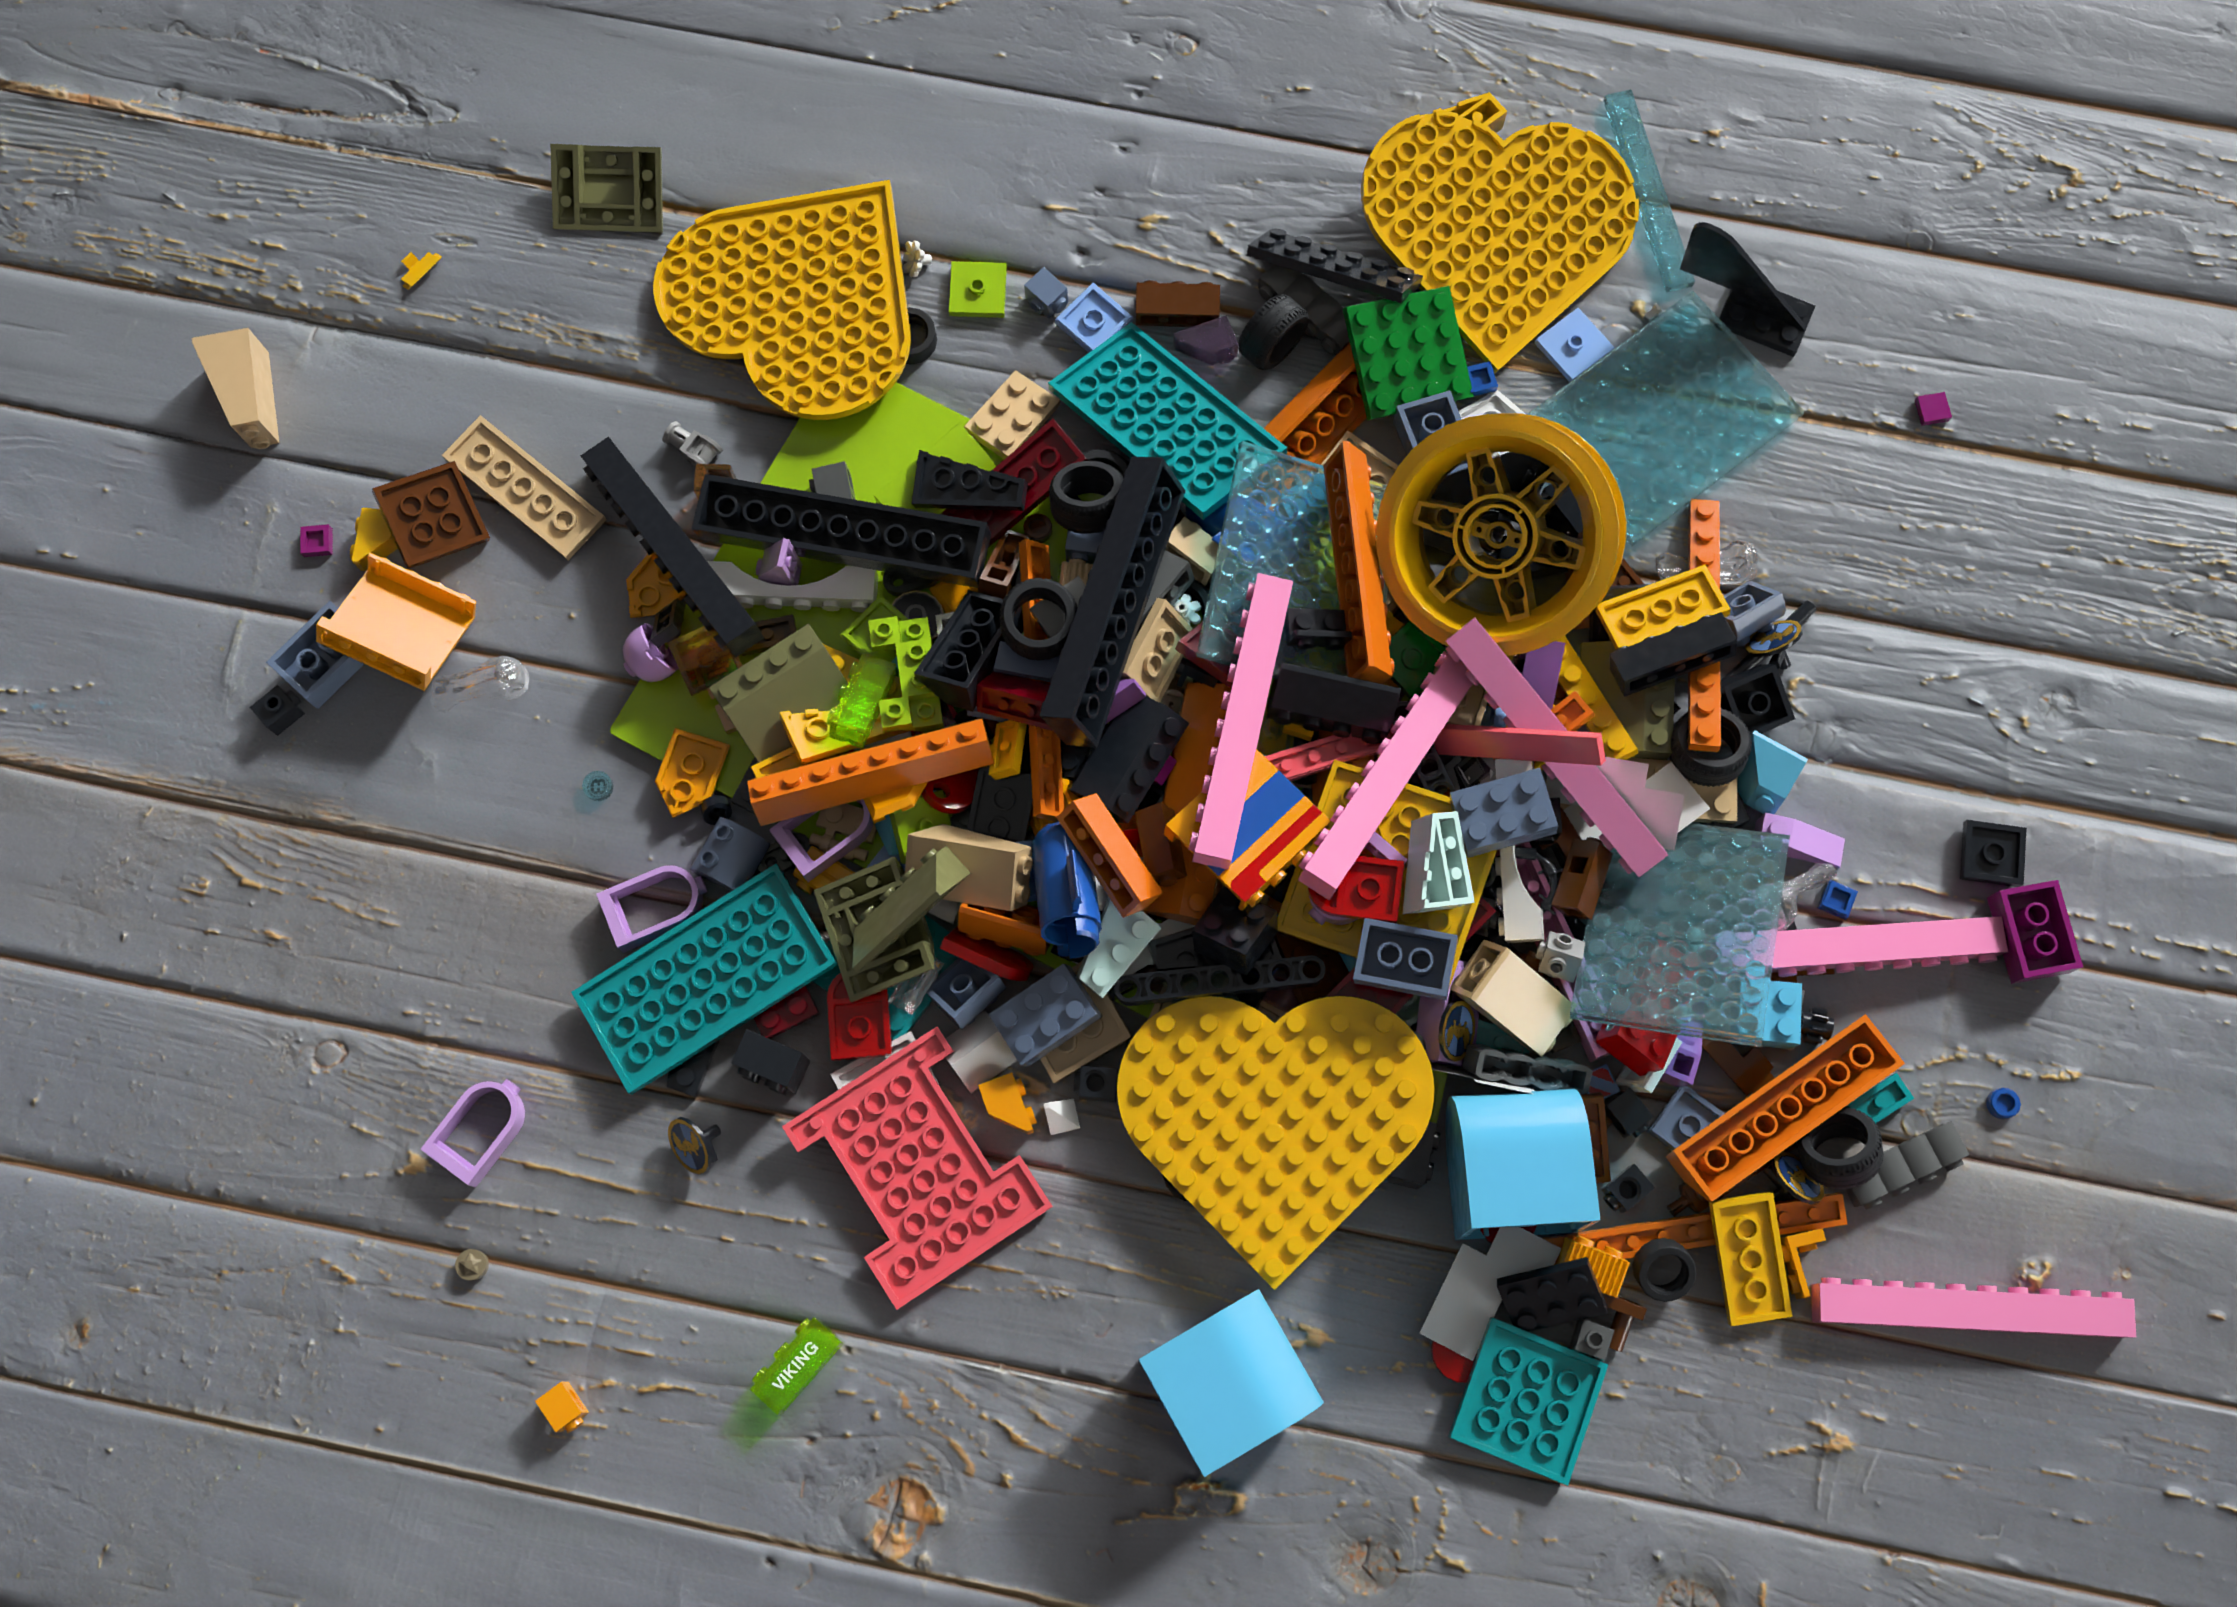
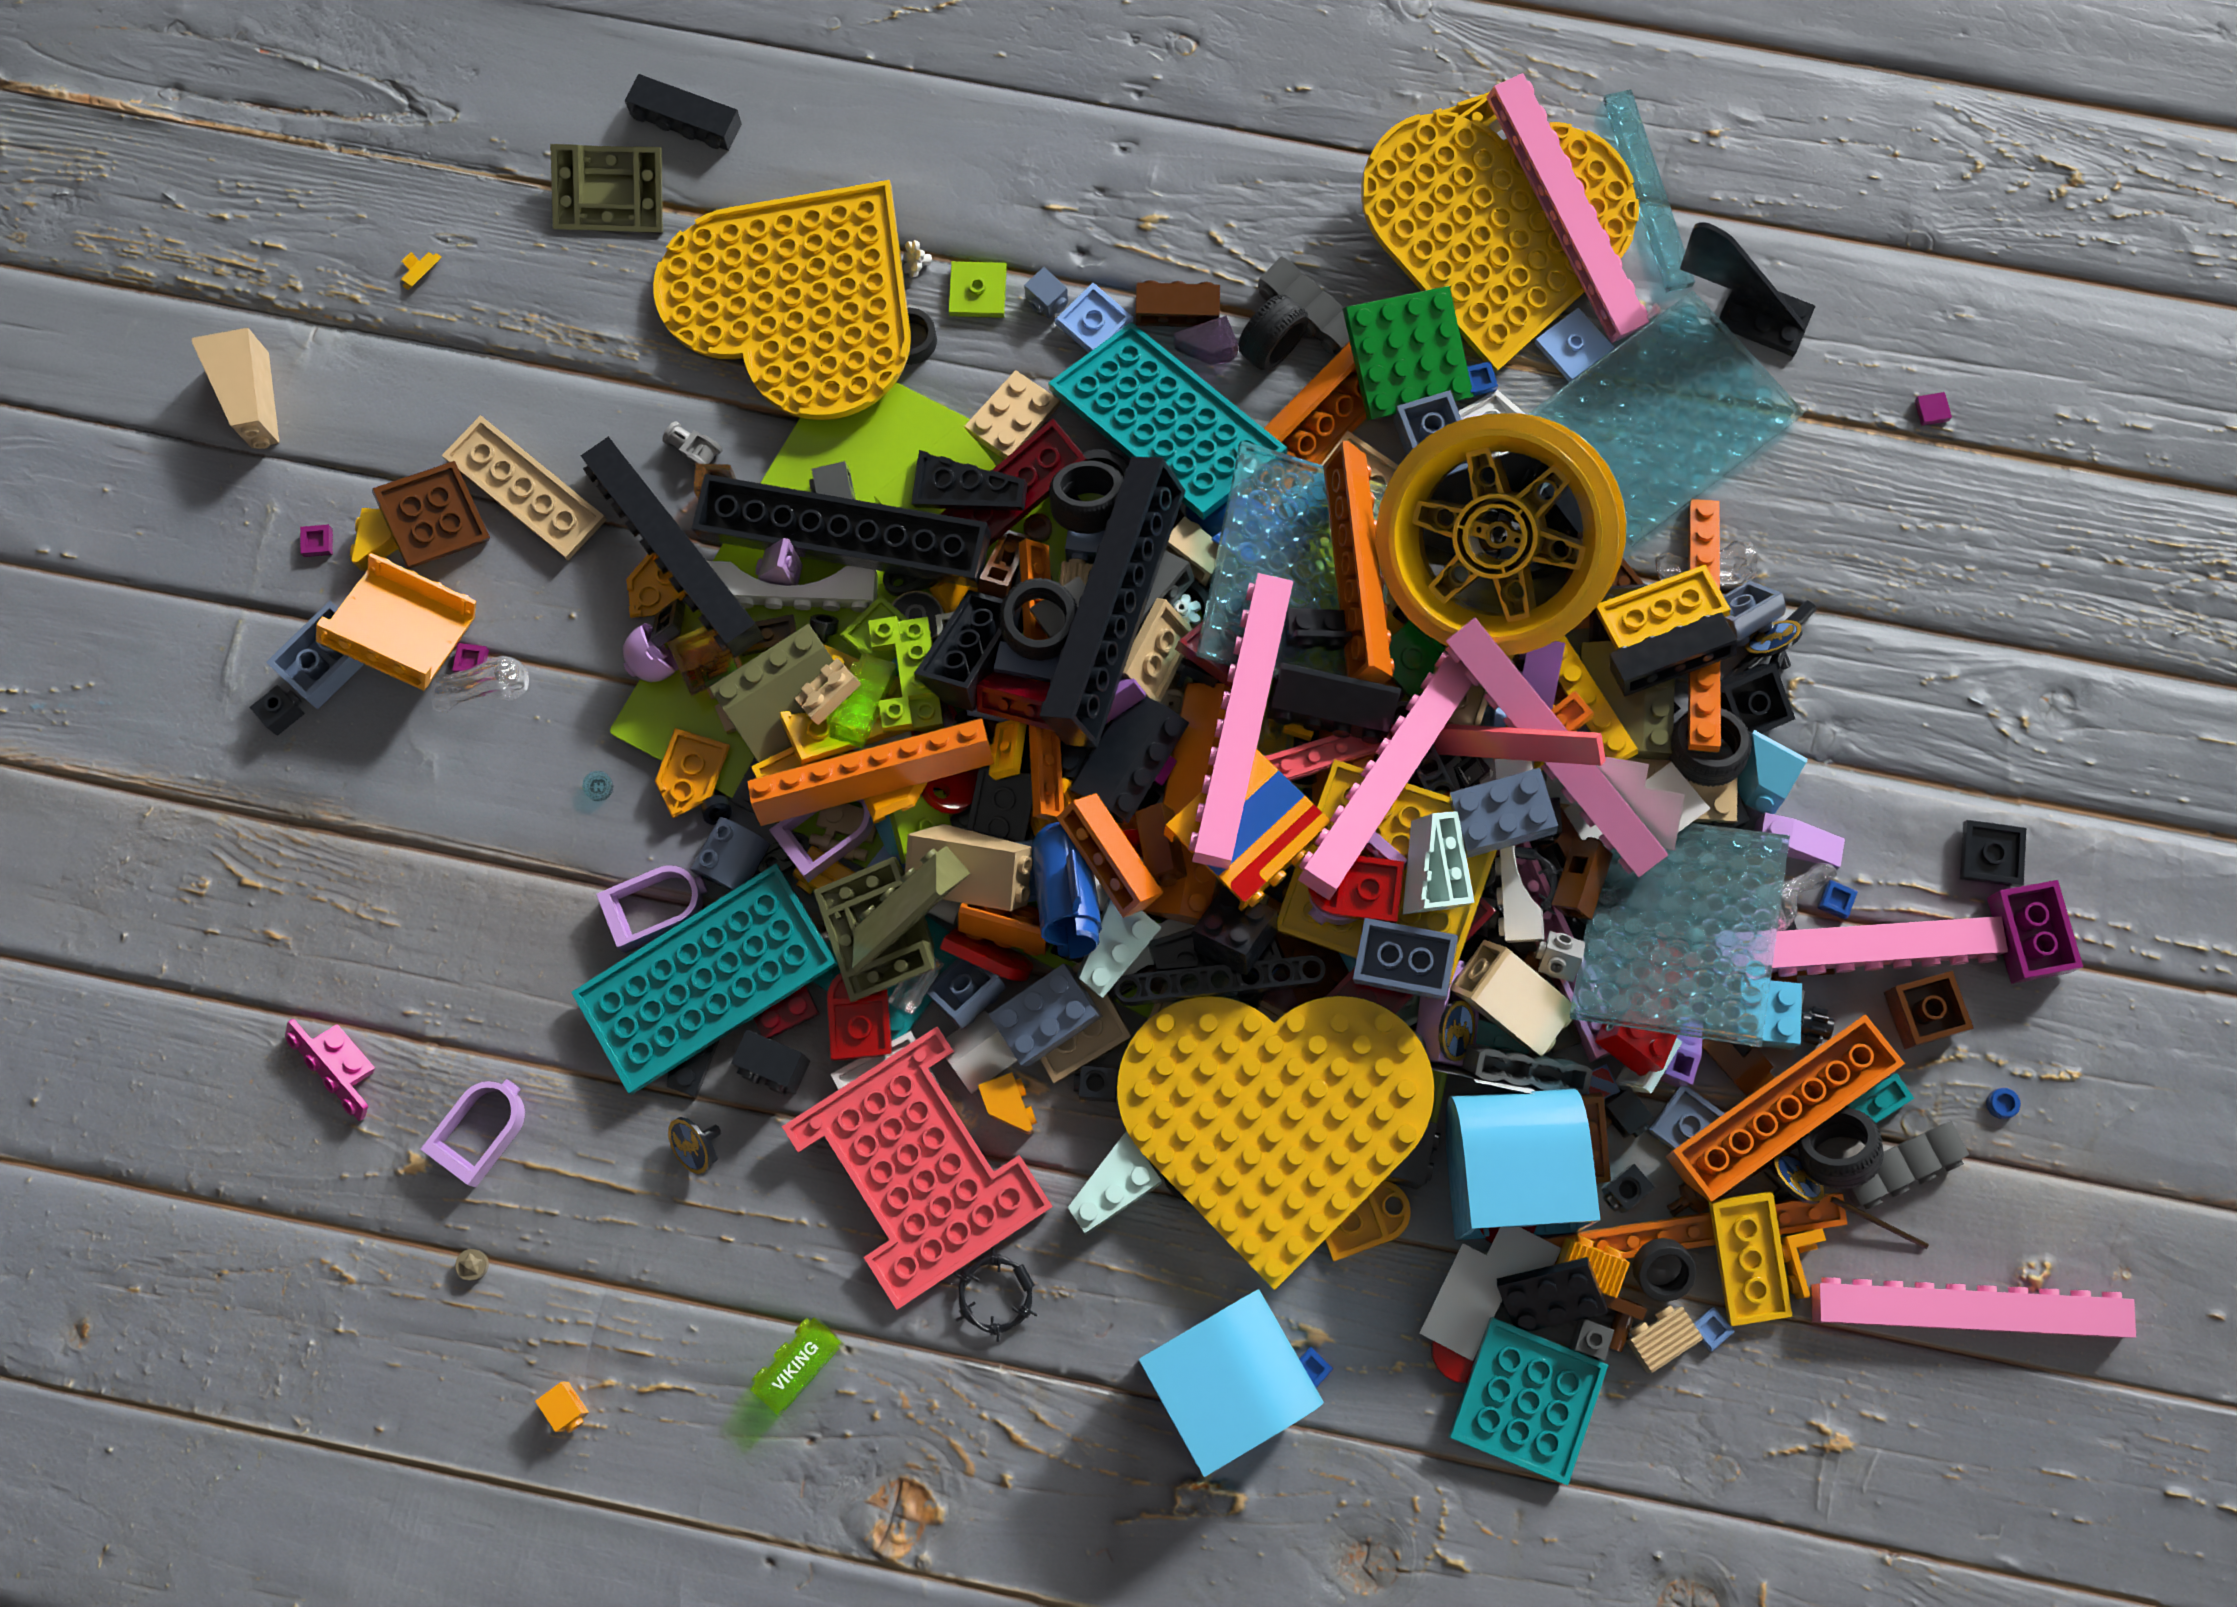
(336, 1062): none -> bracket
(469, 656): none -> magenta tile
(683, 112): none -> black brick
(824, 626): none -> black tile
(827, 691): none -> tan plate
(1024, 1280): none -> black piece
(1061, 1116): white slope -> none
(1114, 1185): none -> light aqua wedge
(1315, 1366): none -> blue tile
(1335, 265): black plate -> none
(1369, 1223): none -> light orange tile
(1567, 208): none -> bright pink brick
(1663, 1338): none -> tan brick
(1713, 1329): none -> medium blue tile
(1879, 1222): none -> dark brown axle
(1928, 1010): none -> reddish brown brick

